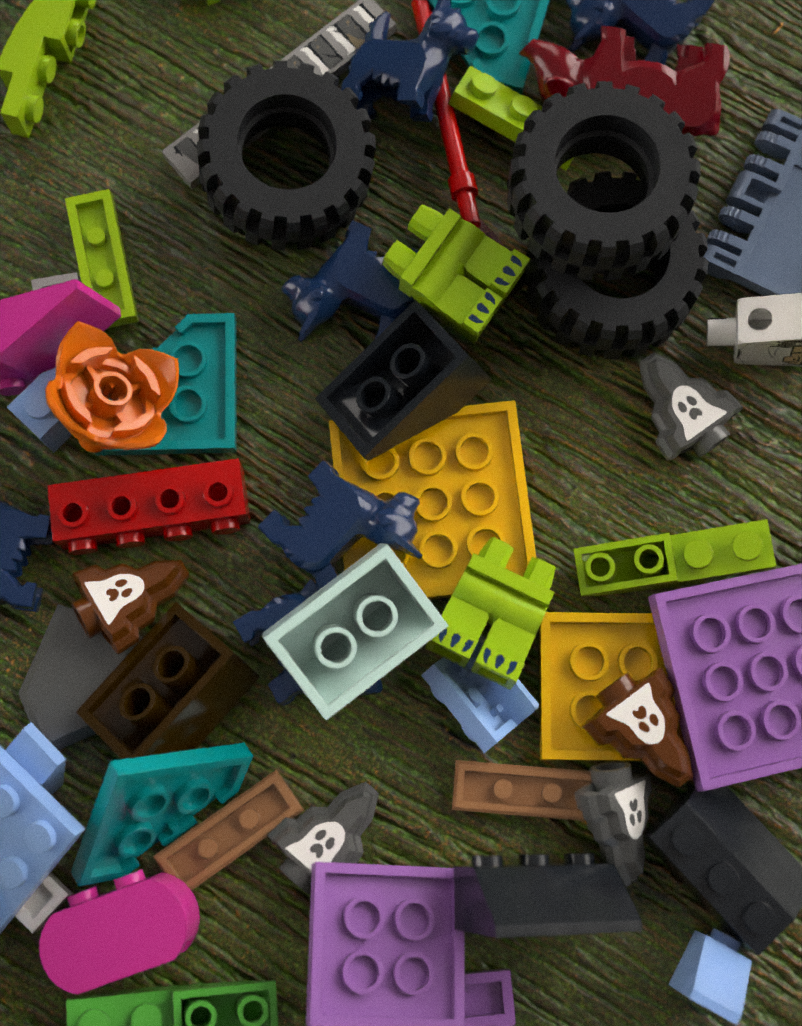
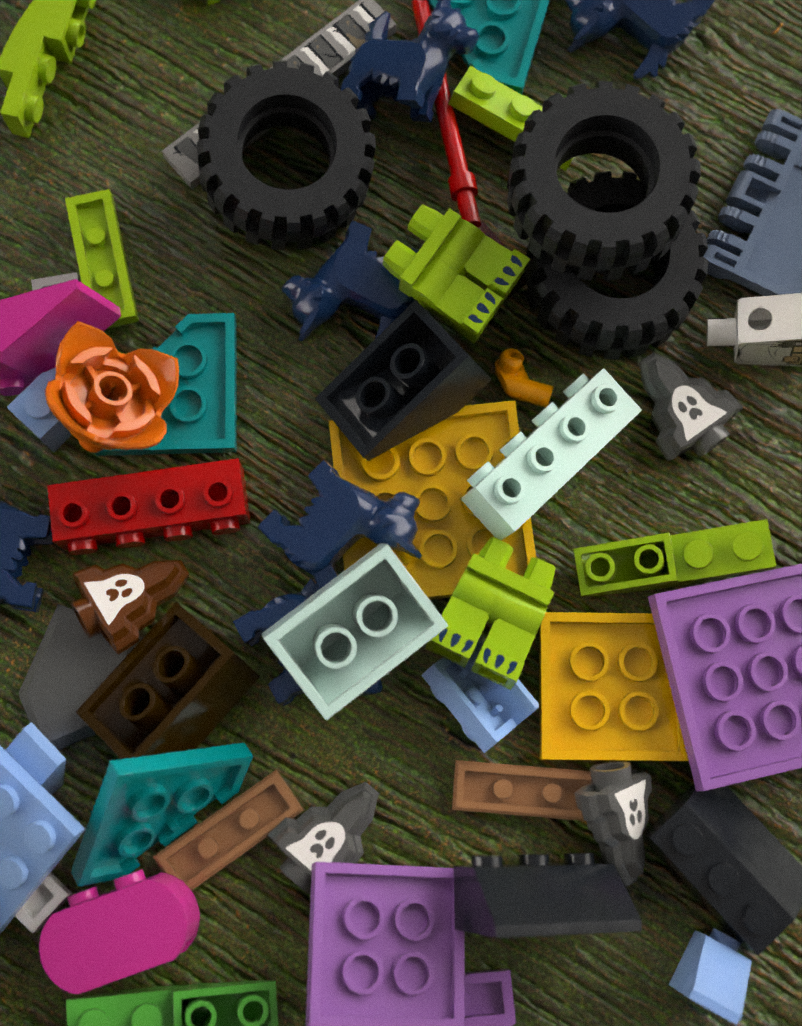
(516, 382): none -> light orange arm
(551, 455): none -> light aqua brick
(643, 725): reddish brown rock -> none
(688, 89): dark red animal -> none

